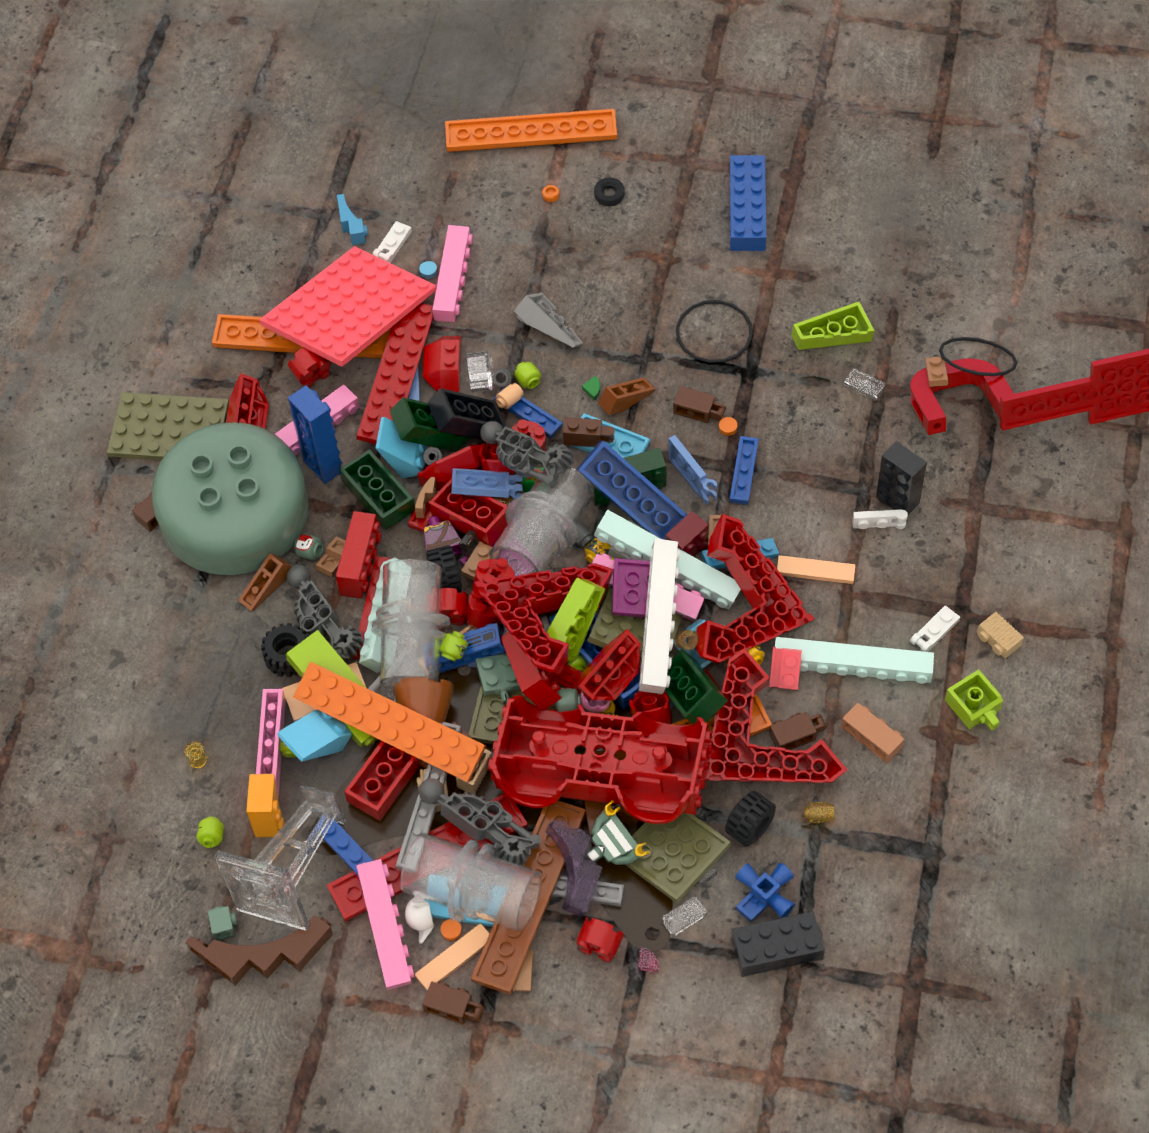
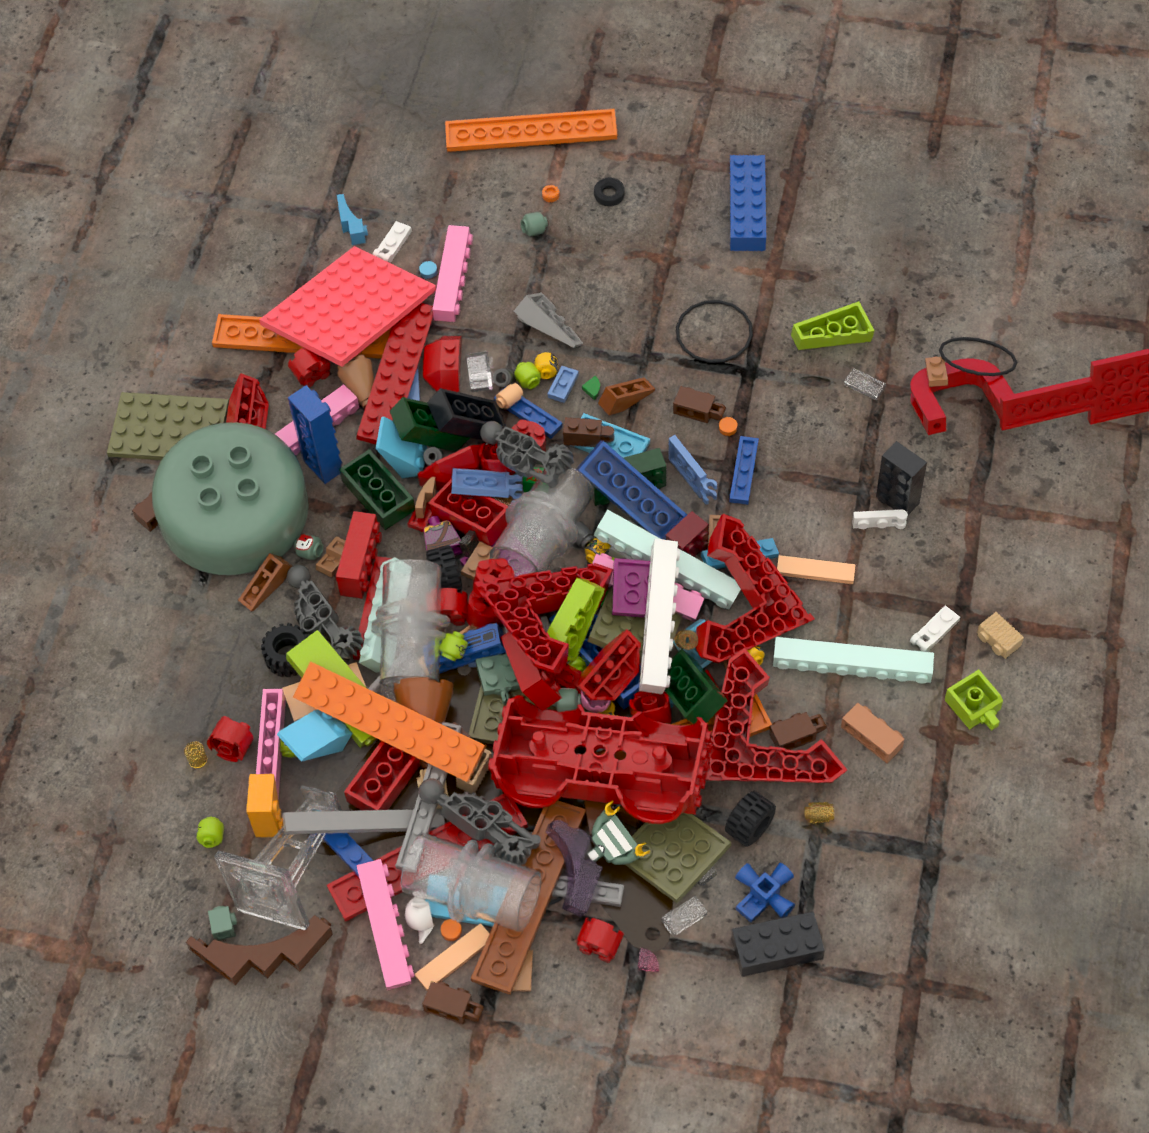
(230, 739): none -> red brick
(352, 821): none -> light grey tile
(358, 378): none -> medium nougat cone
(534, 223): none -> sand green head
(547, 365): none -> yellow head
(563, 384): none -> medium blue plate
(785, 668): coral plate -> none

